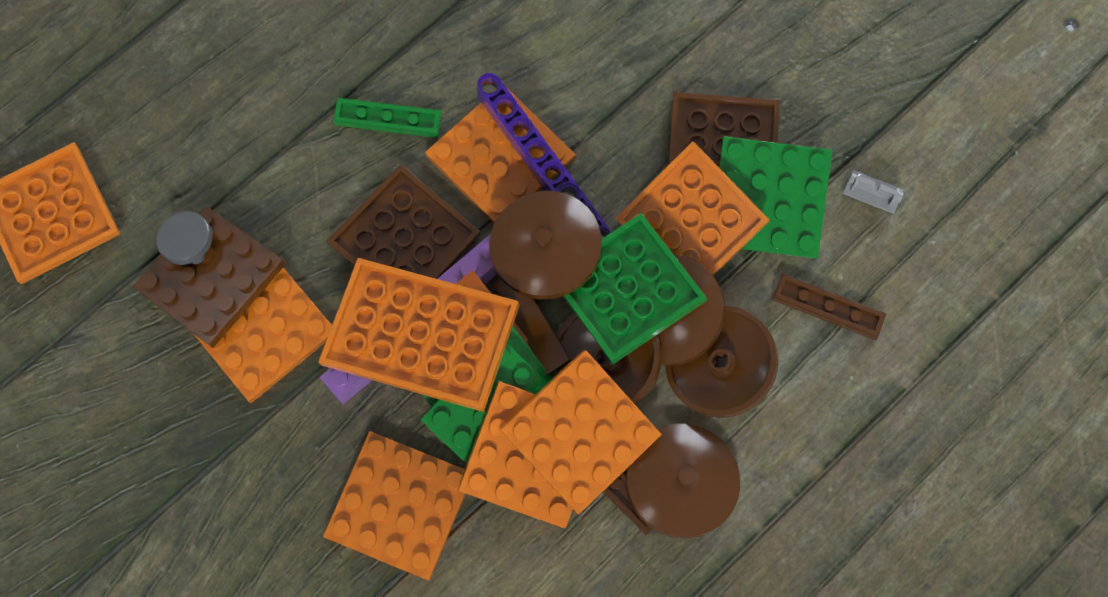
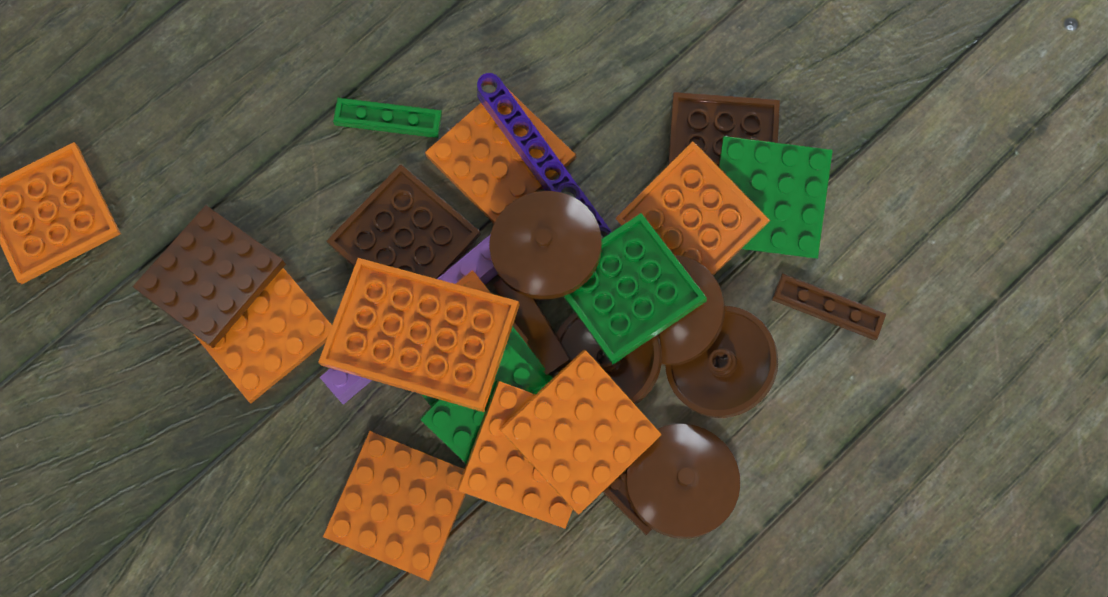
(184, 238): dark grey tile -> none
(873, 191): light grey hinge -> none

